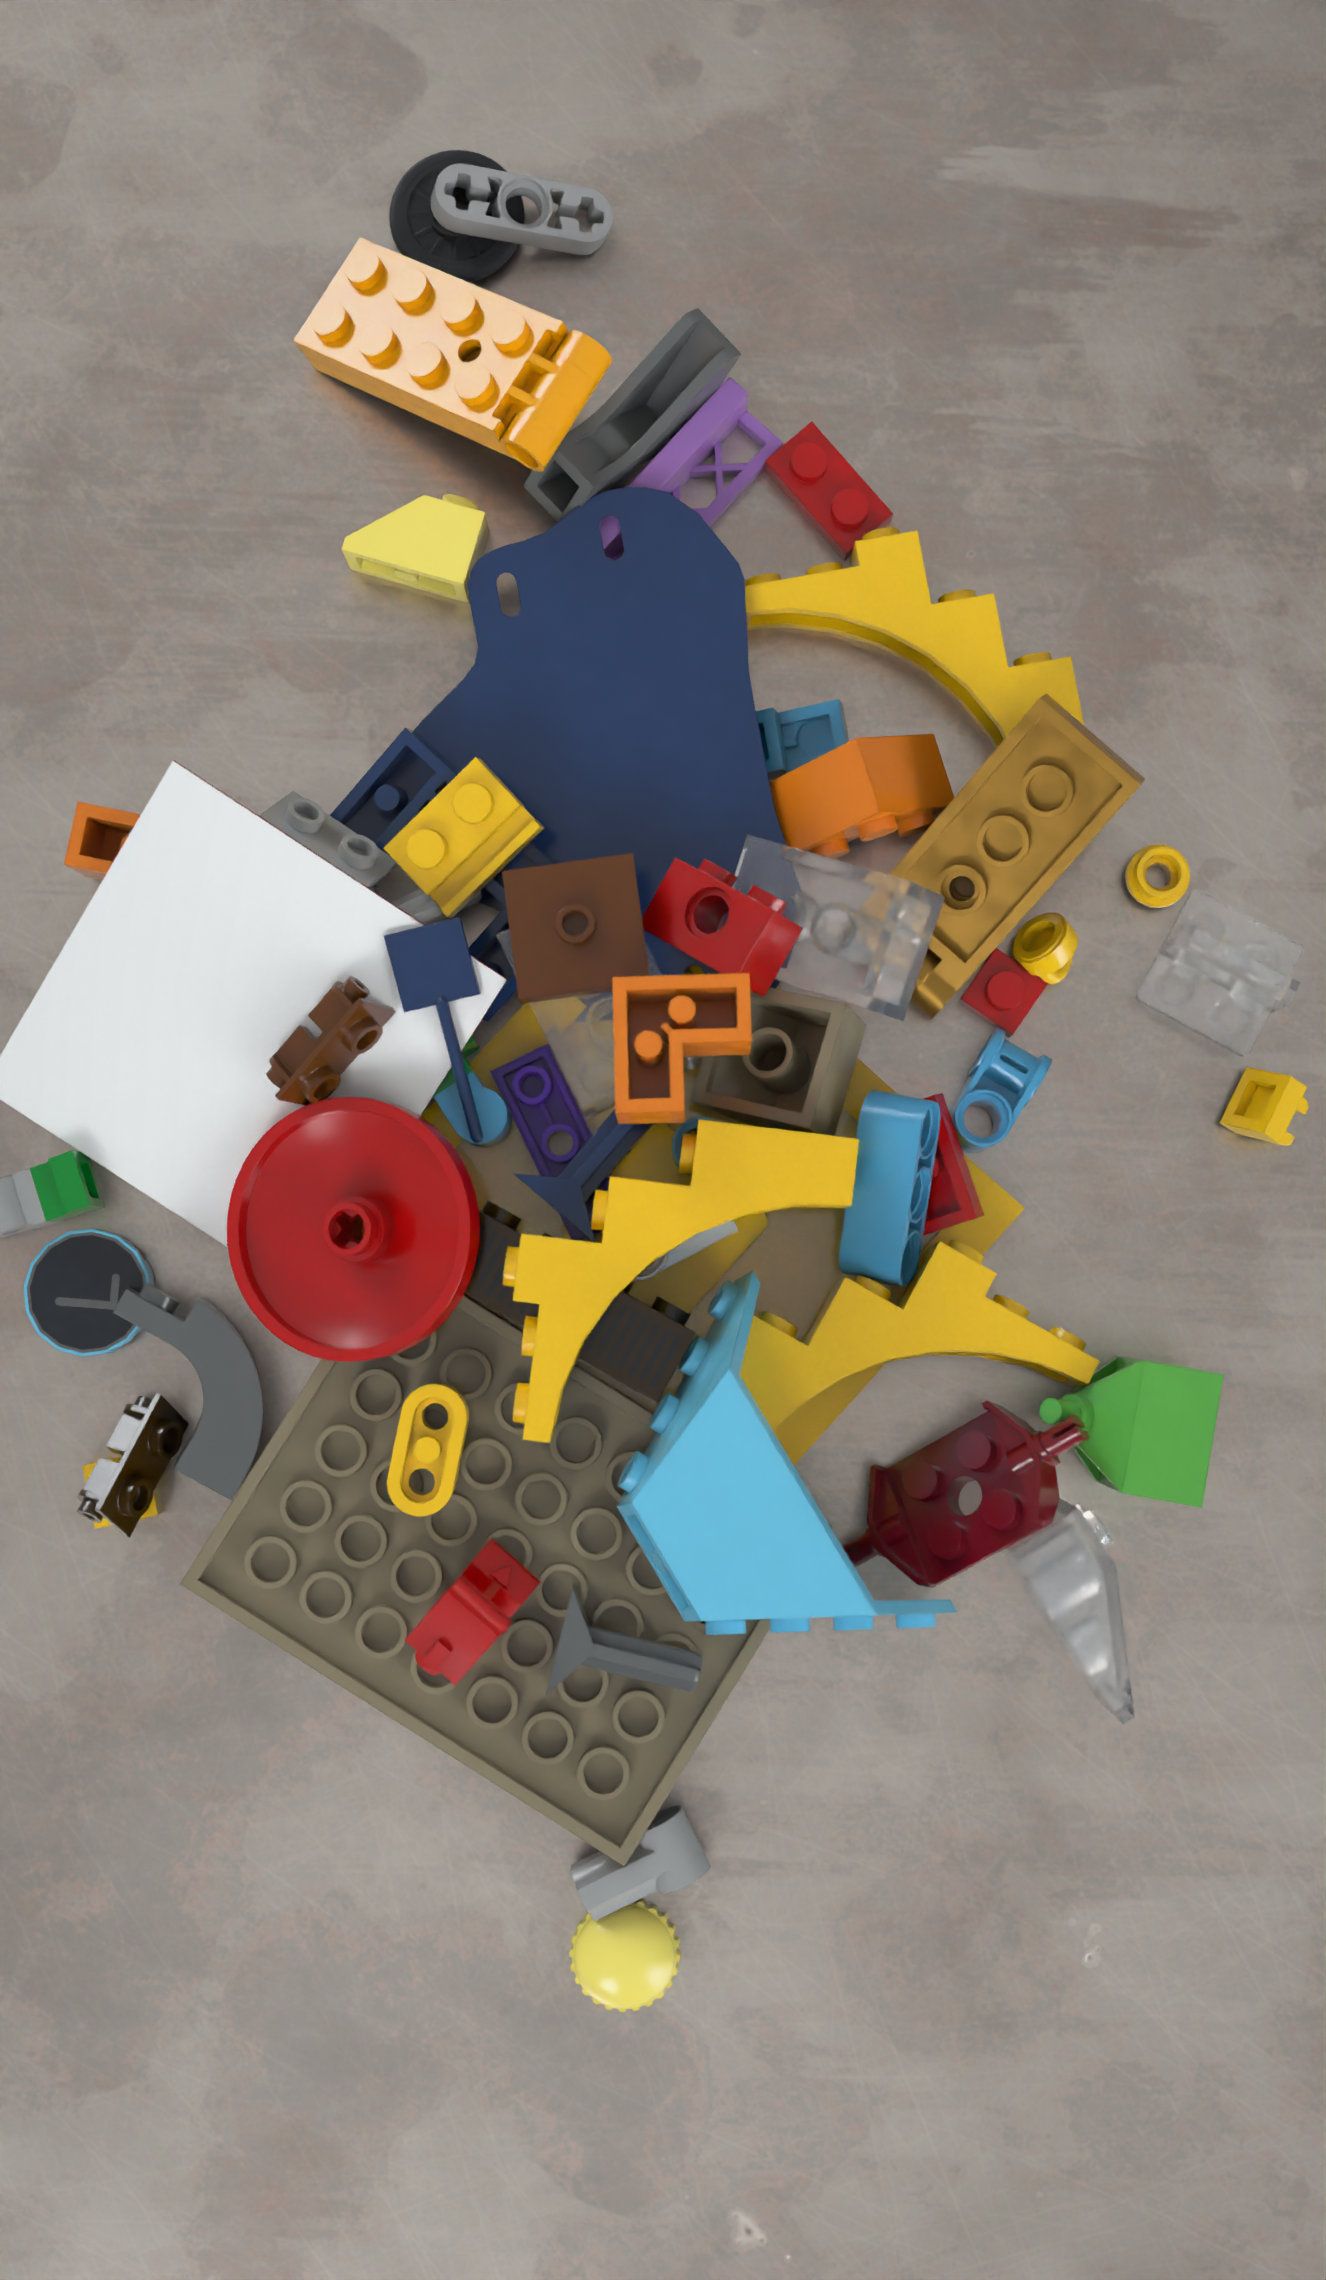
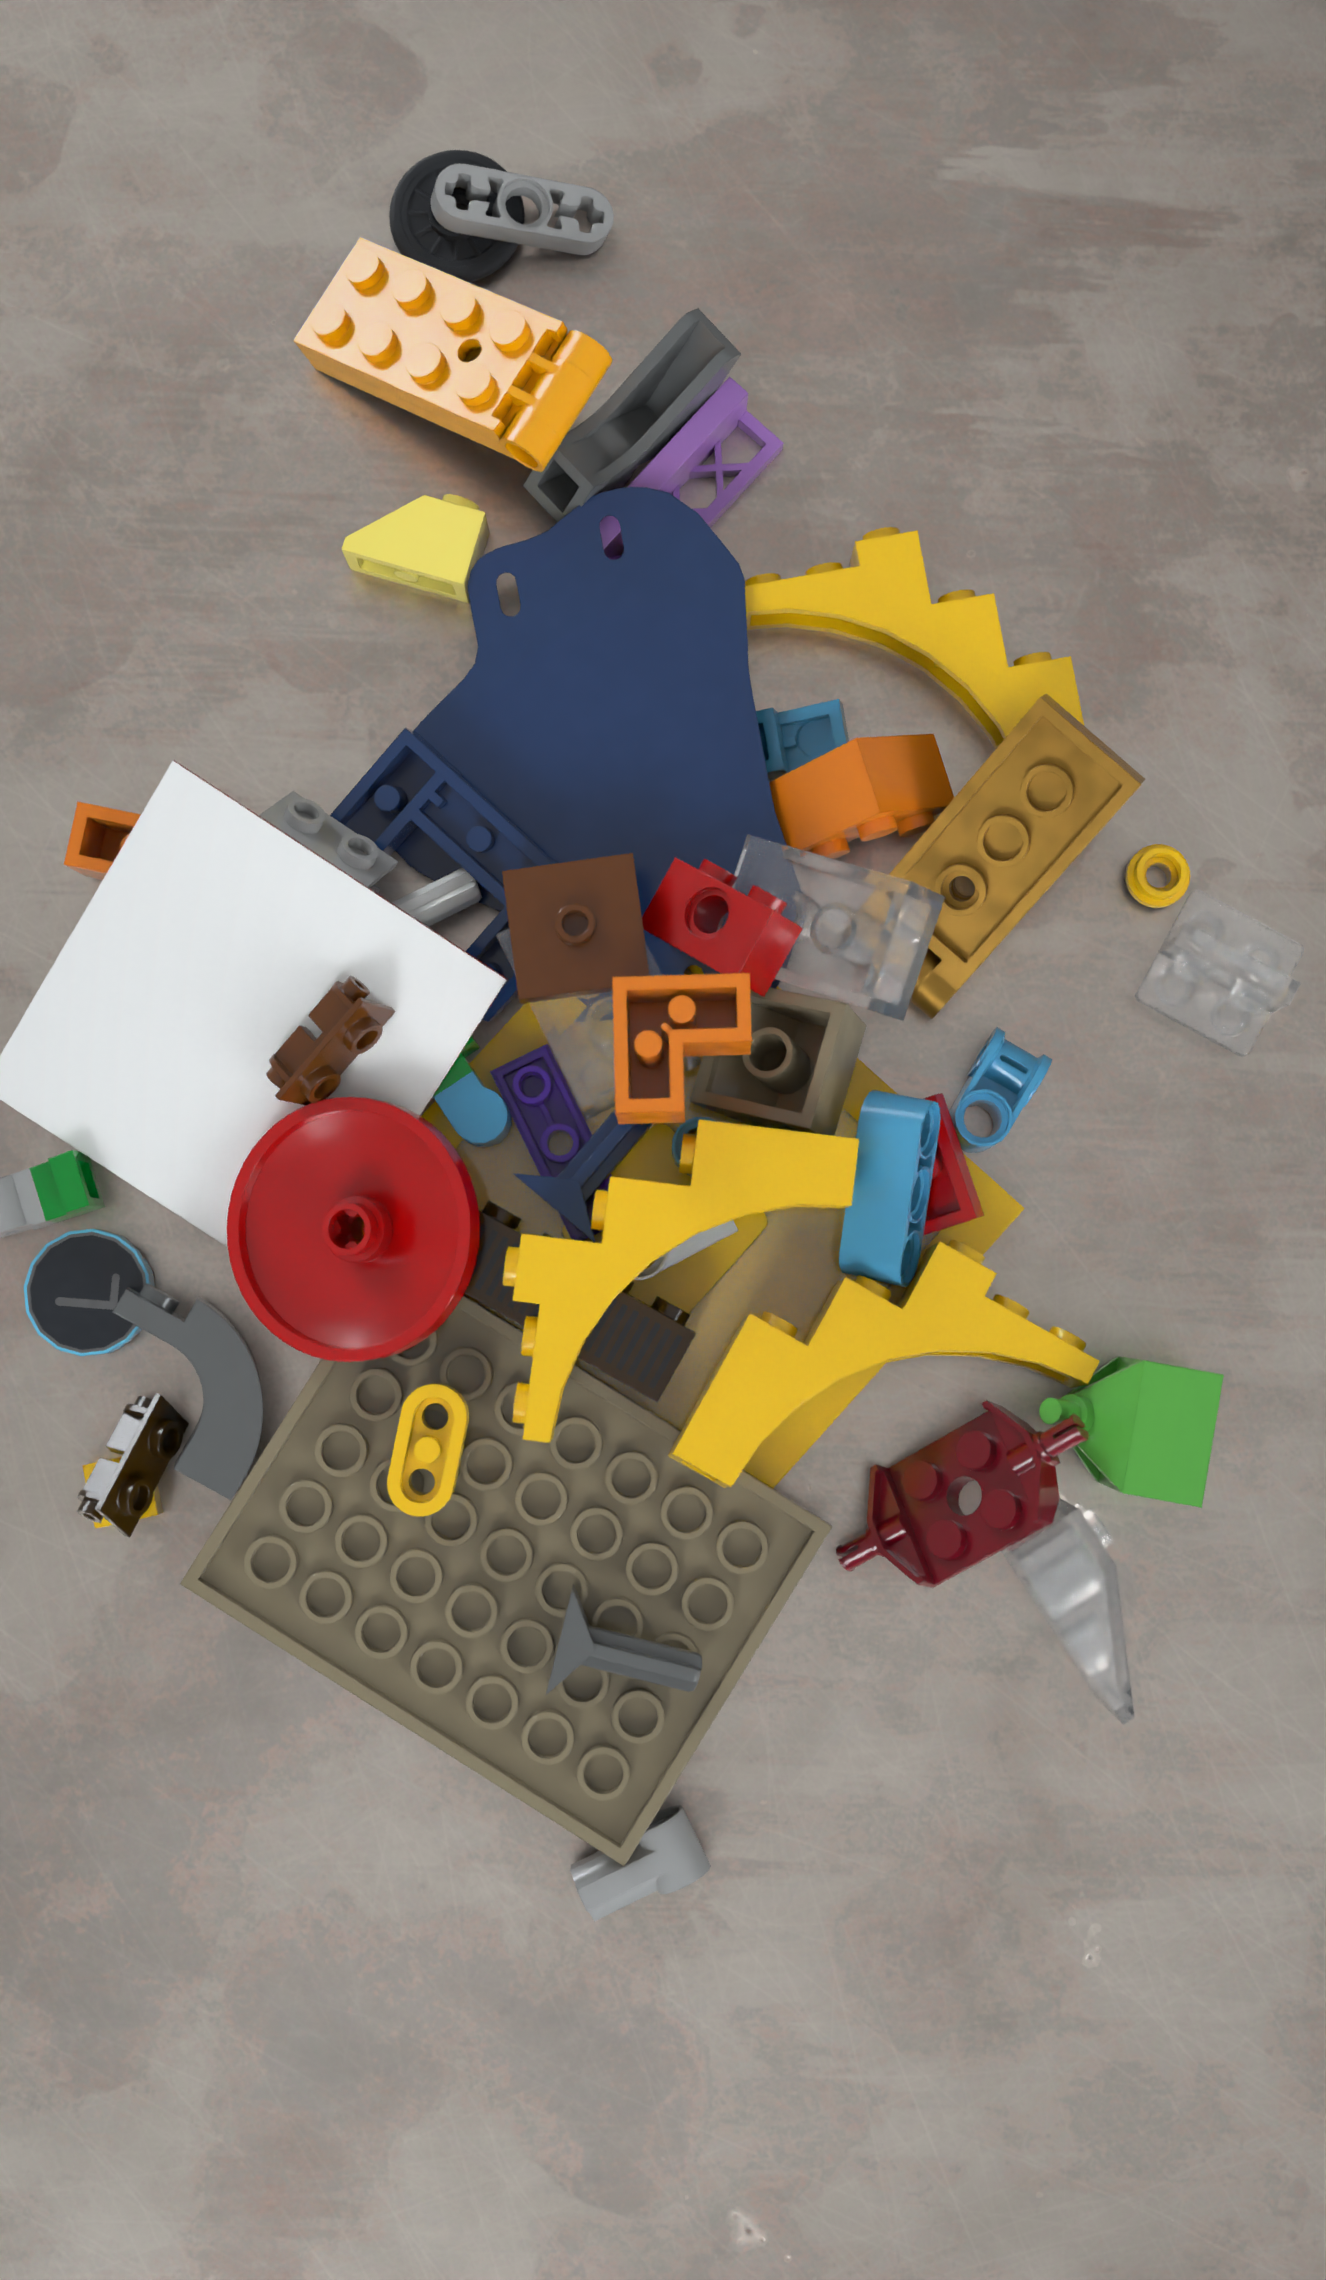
(433, 969): dark blue piece -> none
(463, 837): yellow plate -> none
(471, 1613): red piece -> none
(626, 1956): light yellow hat -> none
(728, 1508): medium azure piece -> none
(827, 490): red plate -> none
(1002, 992): red plate -> none
(1046, 947): yellow tile -> none
(1265, 1106): yellow tile -> none

